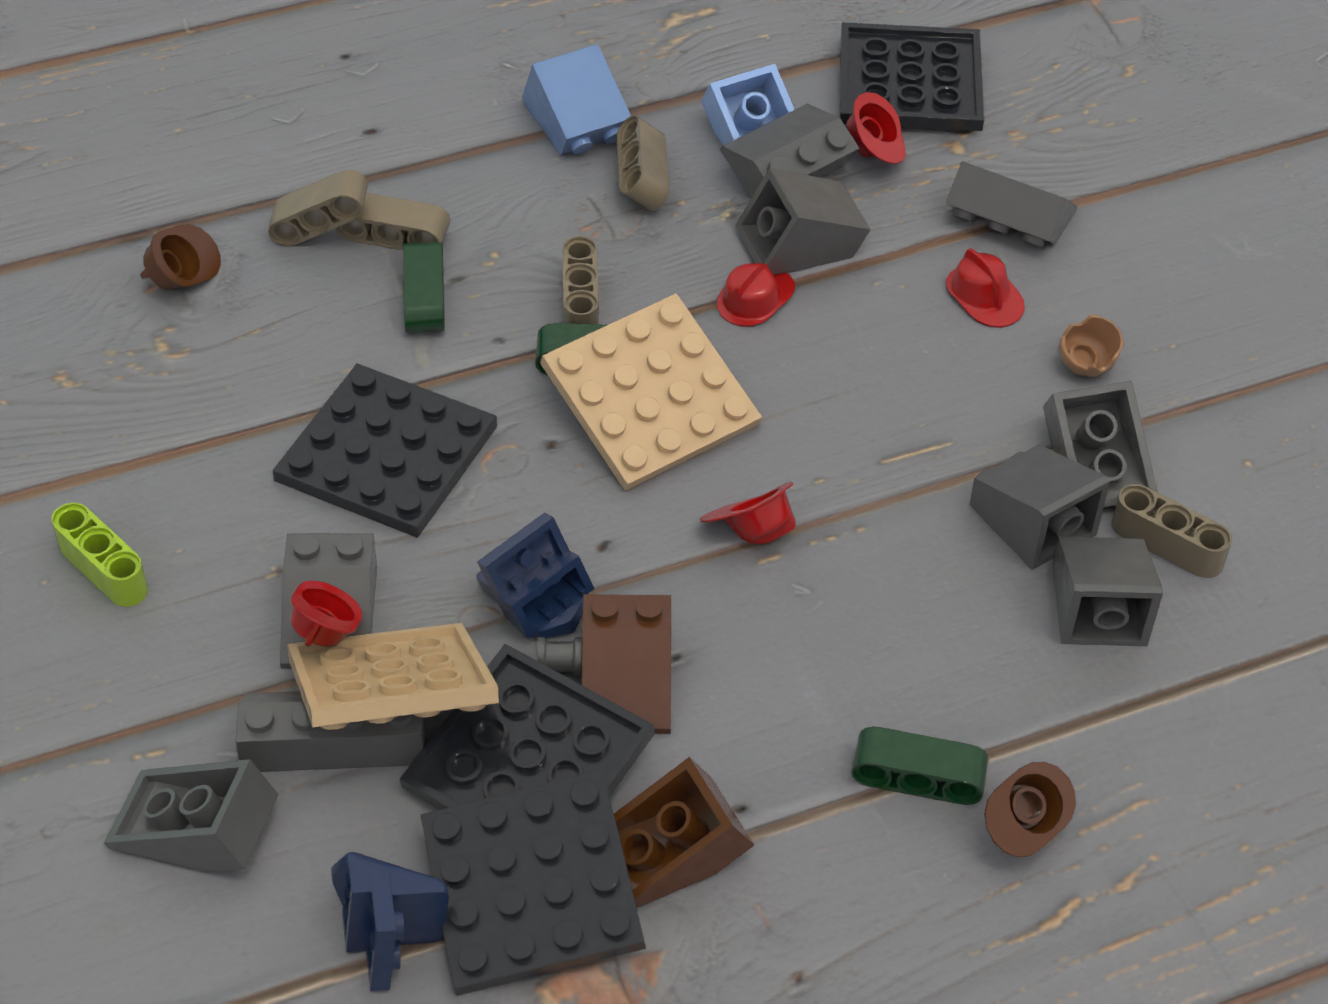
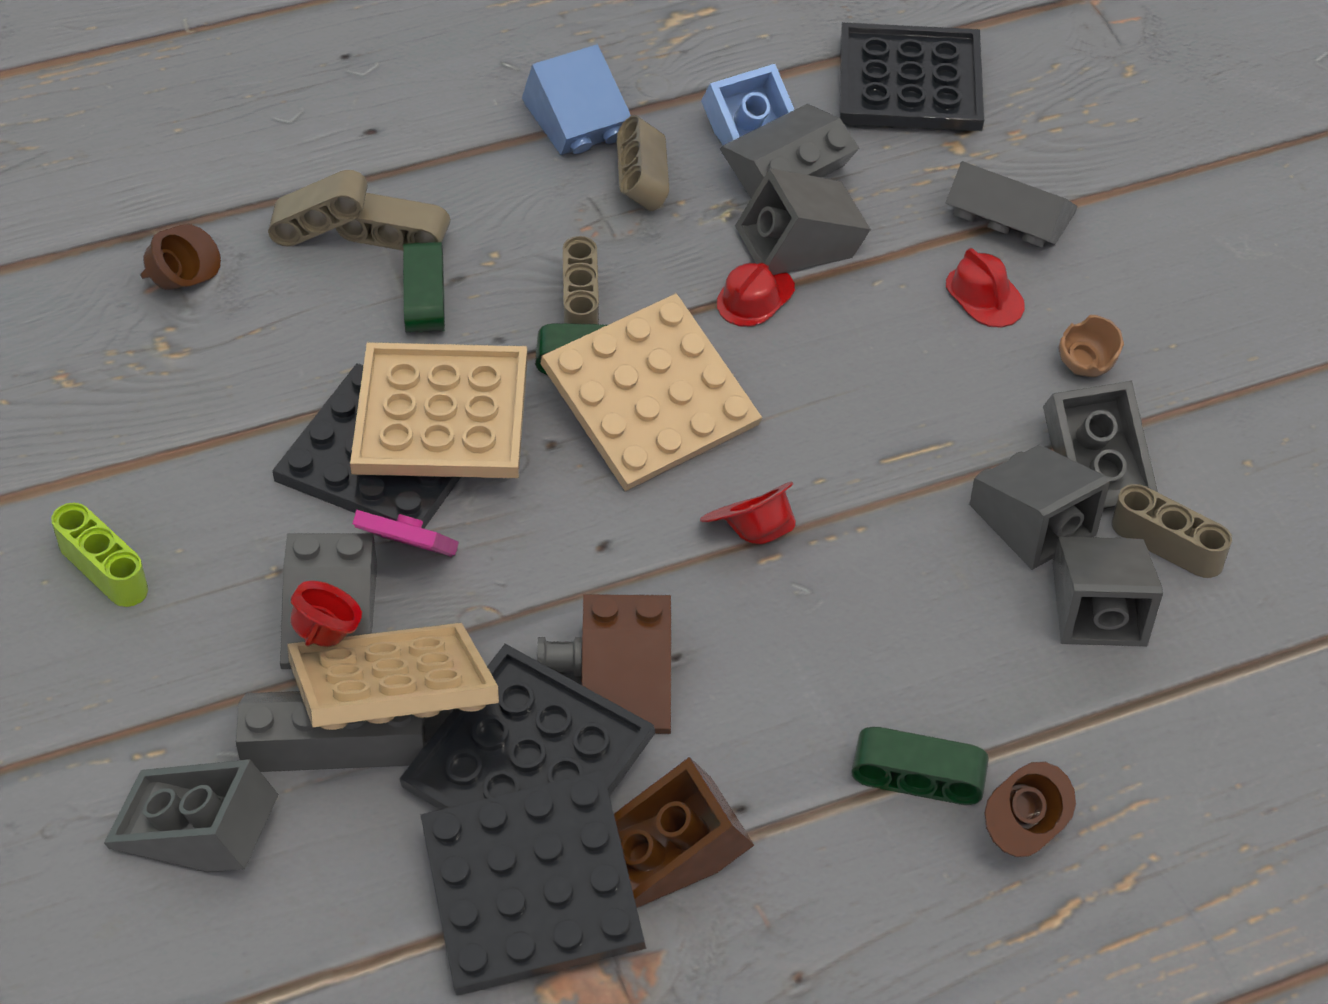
(385, 910): dark blue piece -> none
(407, 531): none -> dark pink plate
(440, 410): none -> tan plate
(537, 580): dark blue piece -> none
(876, 129): red piece -> none

